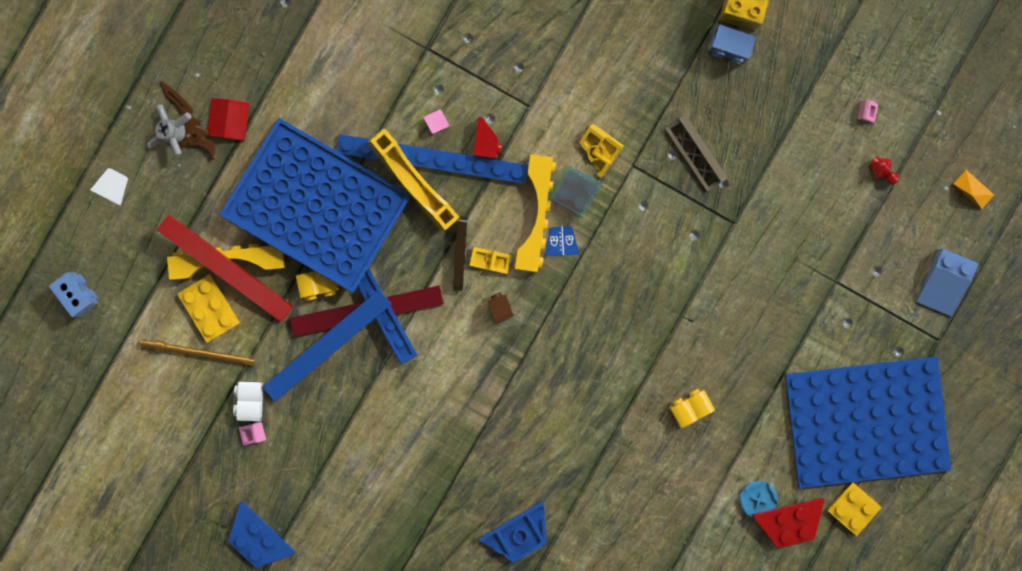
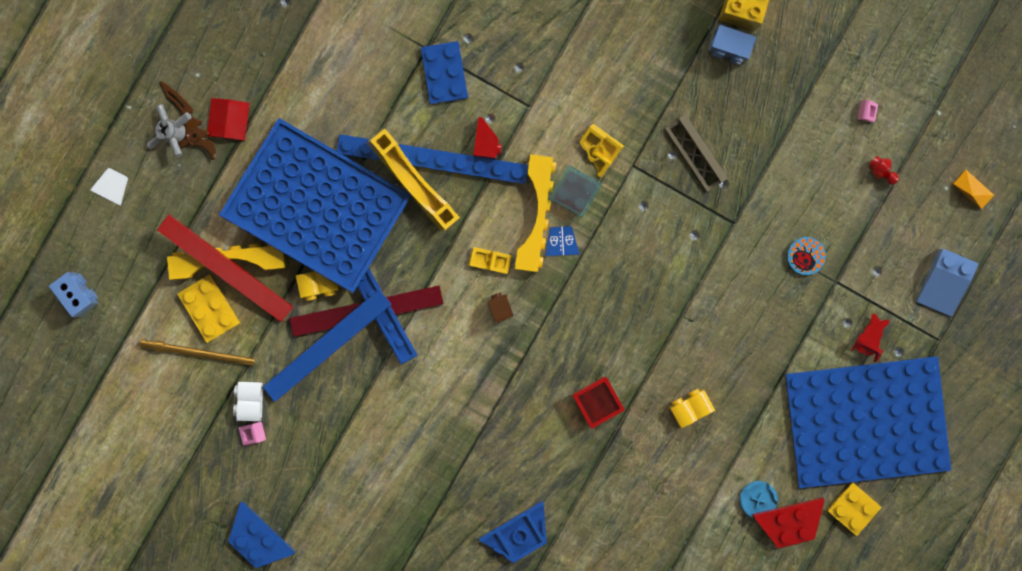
(436, 122): bright pink slope -> none
(444, 72): none -> blue plate
(460, 253): dark brown beam -> none
(598, 402): none -> clear red piece
(806, 256): none -> tile
(868, 341): none -> red hair

